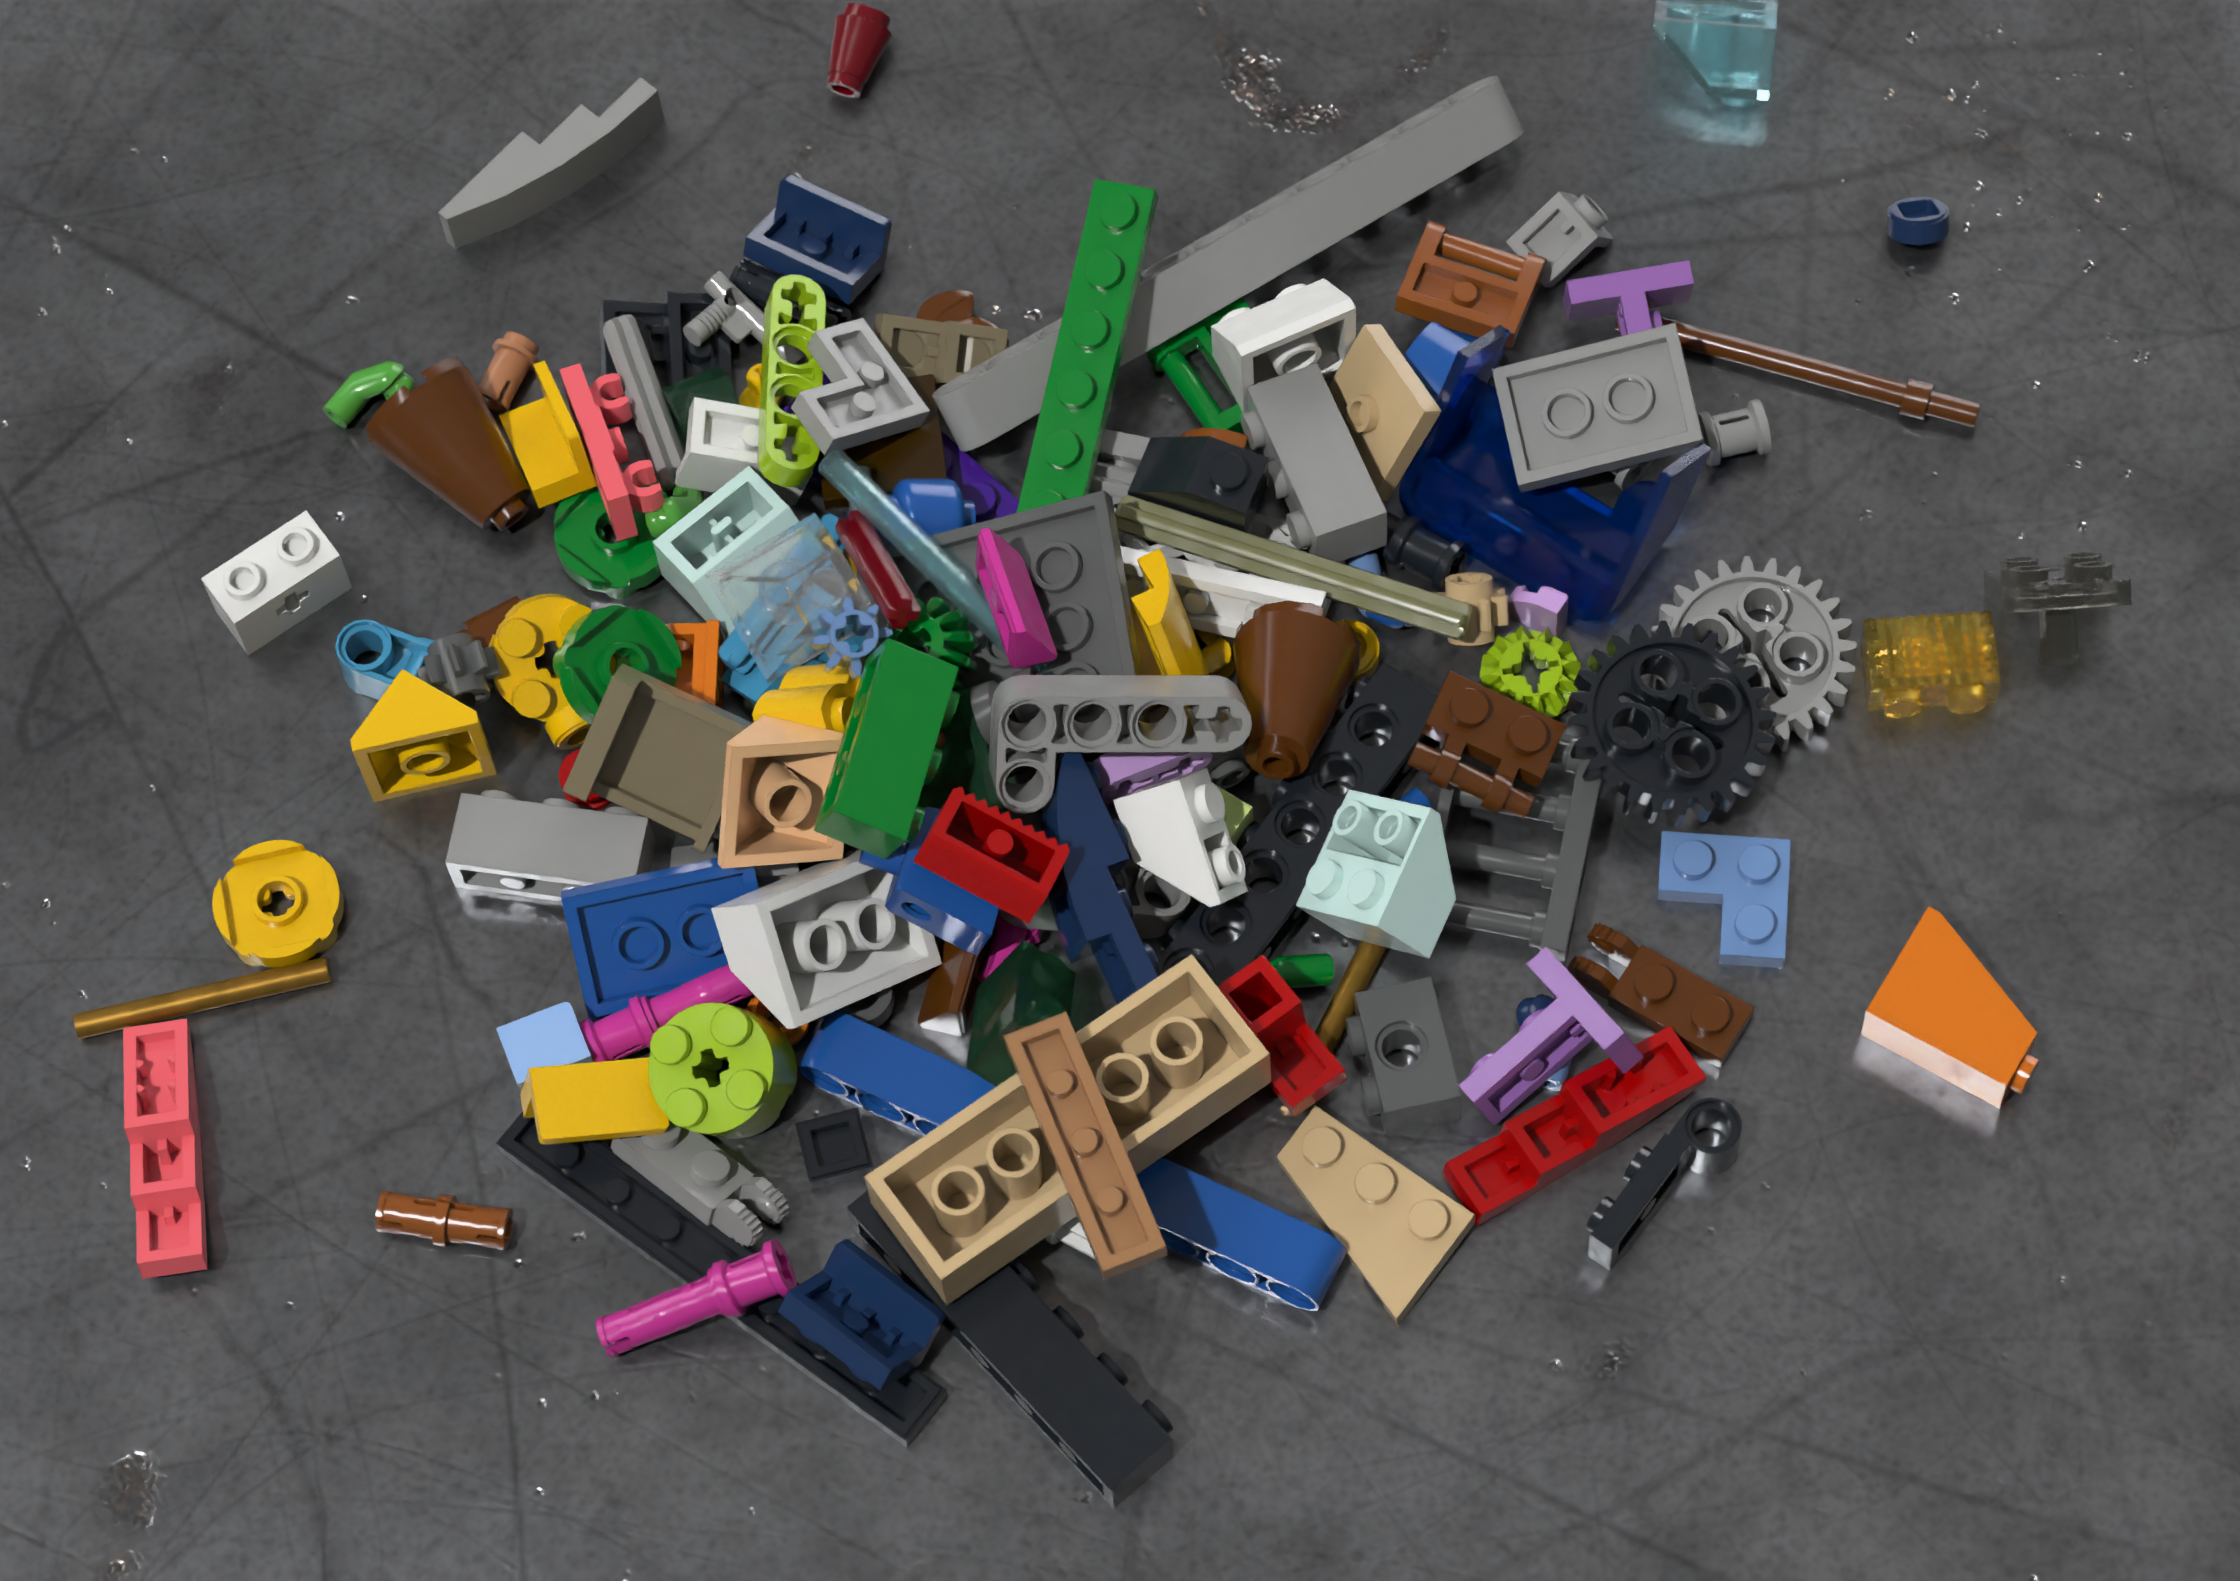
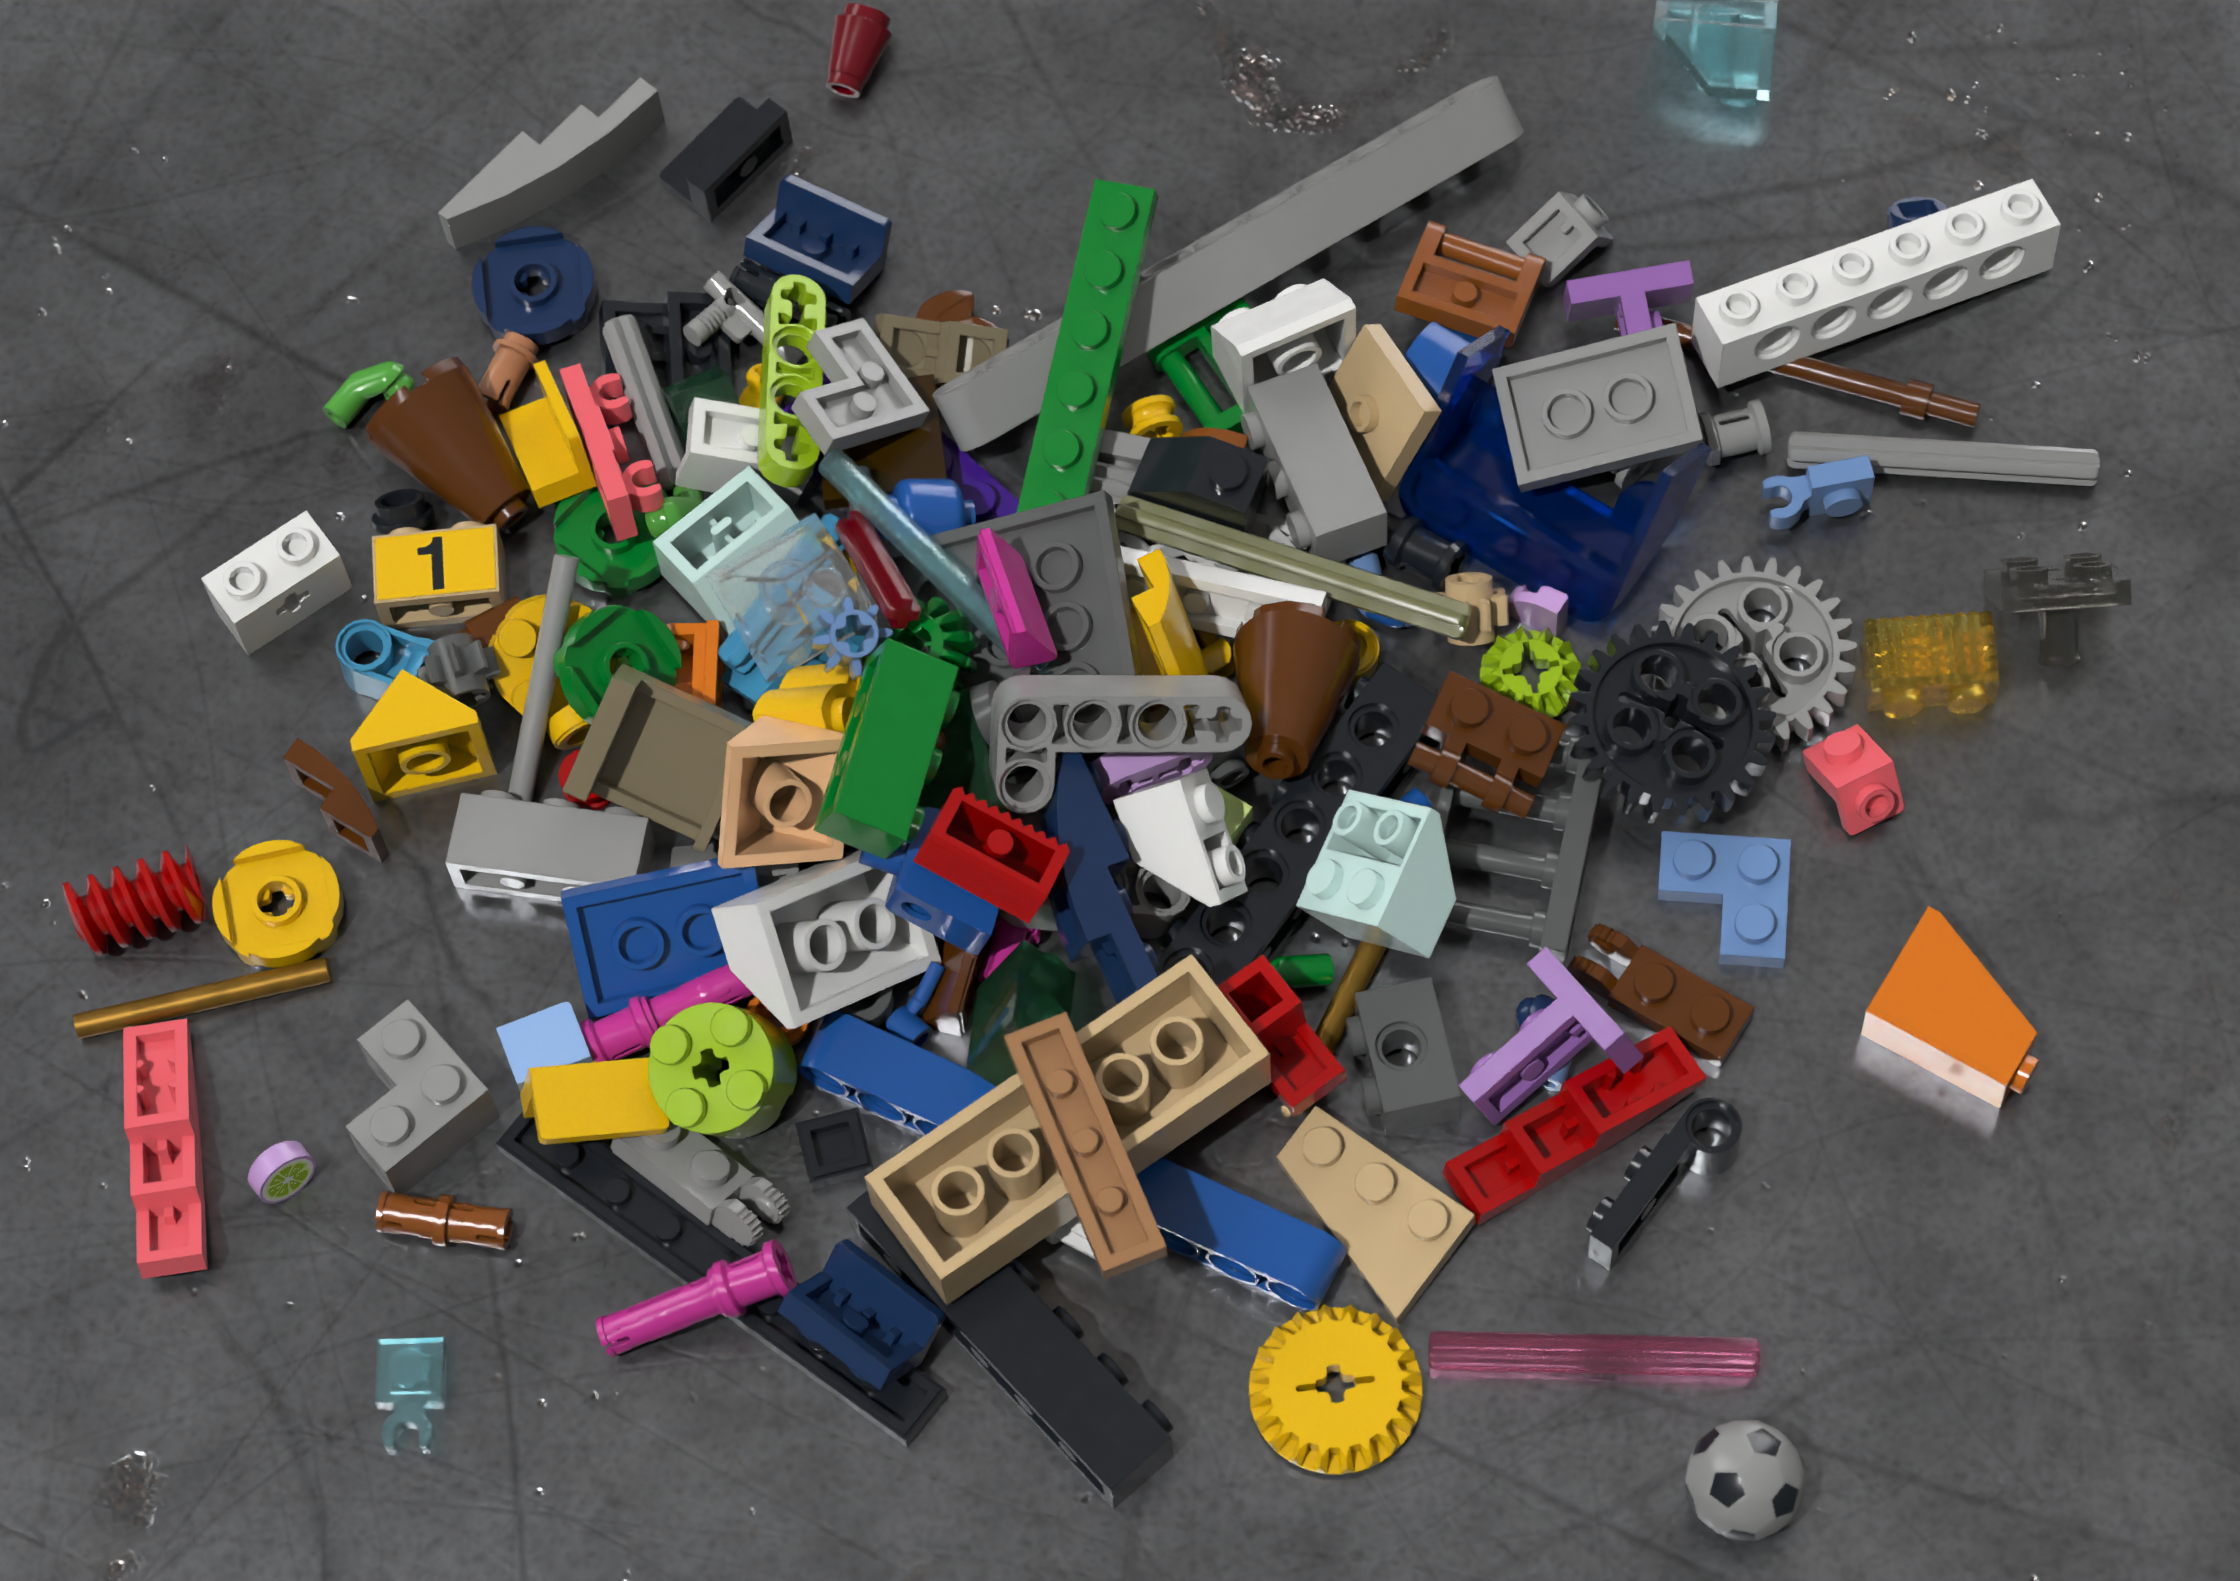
(137, 902): none -> red piece
(281, 1171): none -> tile
(343, 805): none -> reddish brown slope
(400, 510): none -> black plate
(409, 1382): none -> clear light blue plate
(431, 1101): none -> light grey brick
(438, 574): none -> brick
(527, 253): none -> dark blue plate
(543, 677): none -> light grey bar
(728, 155): none -> black panel
(906, 1020): none -> blue hand
(1153, 417): none -> yellow bush
(1305, 1422): none -> yellow gear
(1594, 1353): none -> clear pink axle
(1745, 1480): none -> light grey piece
(1826, 488): none -> medium blue plate
(1856, 777): none -> coral bracket
(1874, 283): none -> white brick
(1949, 458): none -> light grey axle

